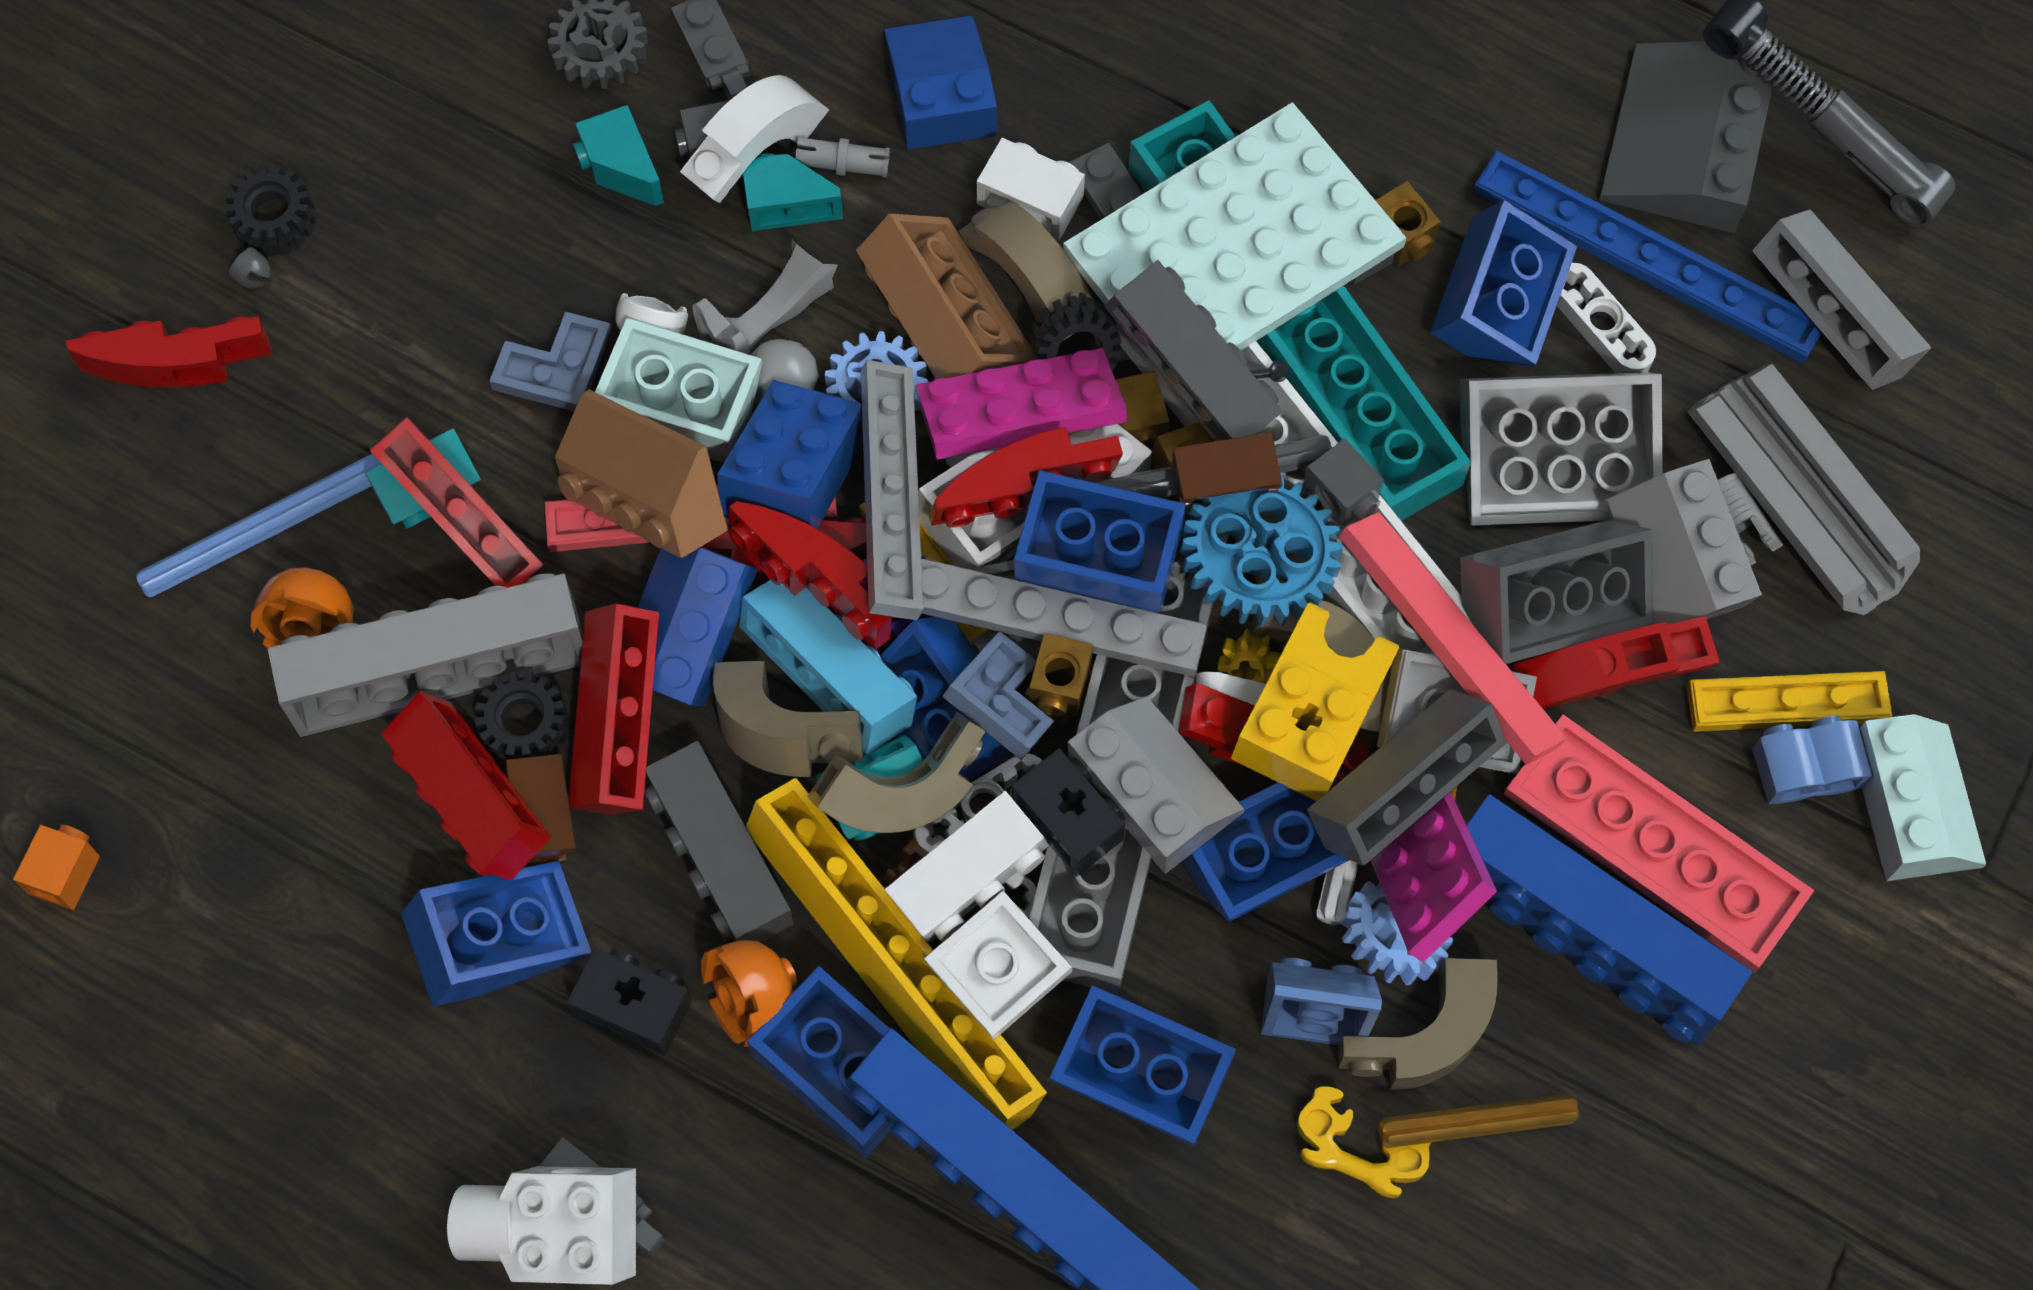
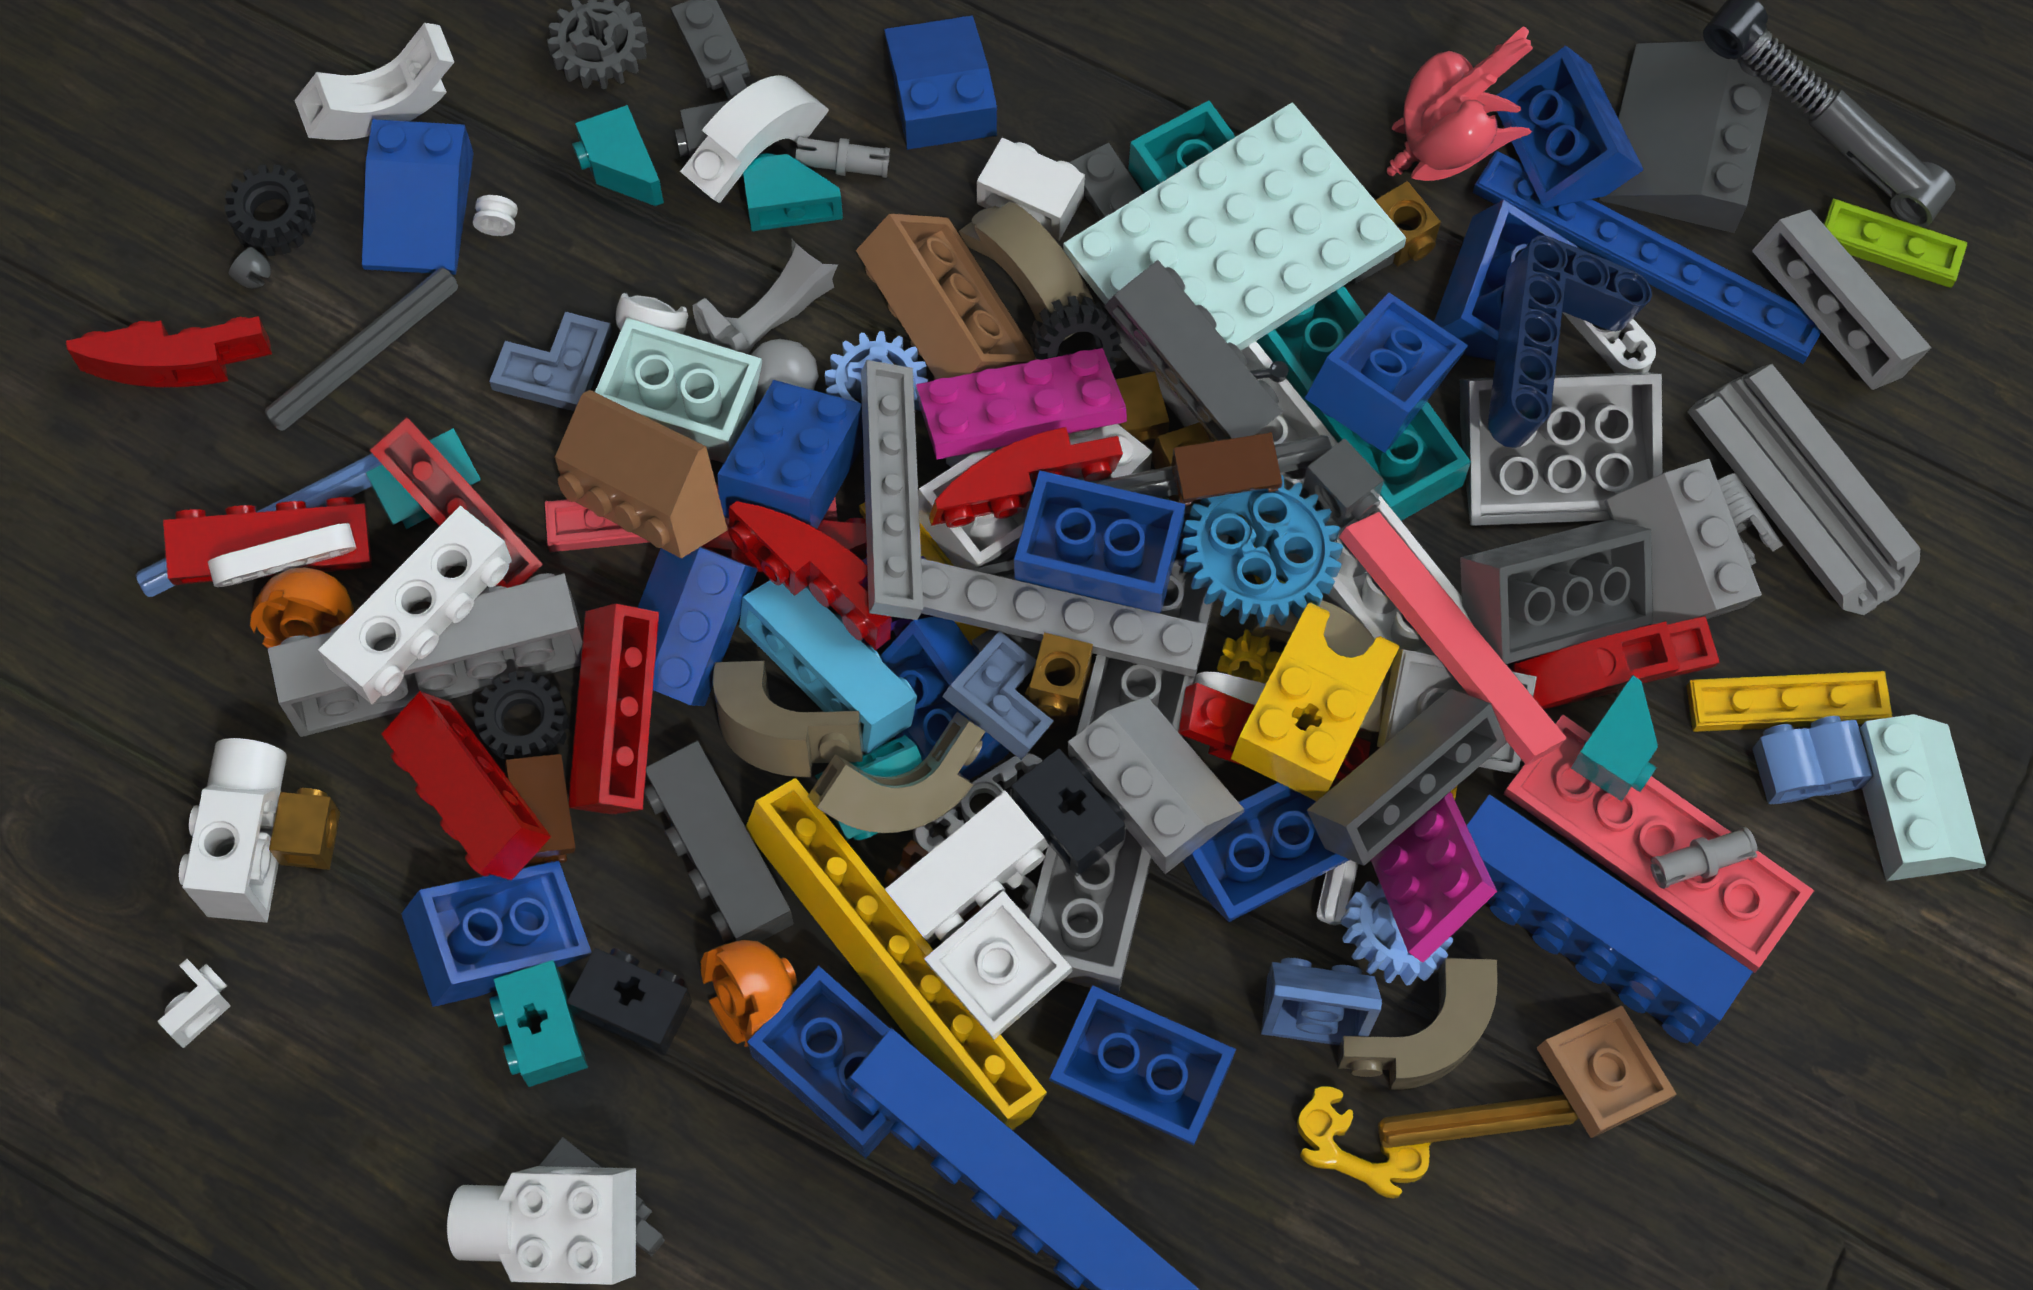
(57, 865): orange brick -> none
(195, 1010): none -> white bracket
(197, 538): none -> red brick
(232, 828): none -> white brick
(281, 555): none -> white beam
(305, 829): none -> pearl gold brick
(361, 349): none -> dark grey axle
(399, 91): none -> white arch
(415, 196): none -> blue slope
(456, 542): none -> white brick
(495, 215): none -> white bush
(534, 994): none -> teal brick
(1385, 372): none -> blue slope
(1449, 109): none -> coral hair
(1538, 287): none -> dark blue beam
(1575, 136): none -> blue slope
(1606, 1071): none -> medium nougat plate
(1621, 745): none -> teal slope
(1704, 857): none -> light grey pin
(1896, 243): none -> lime tile

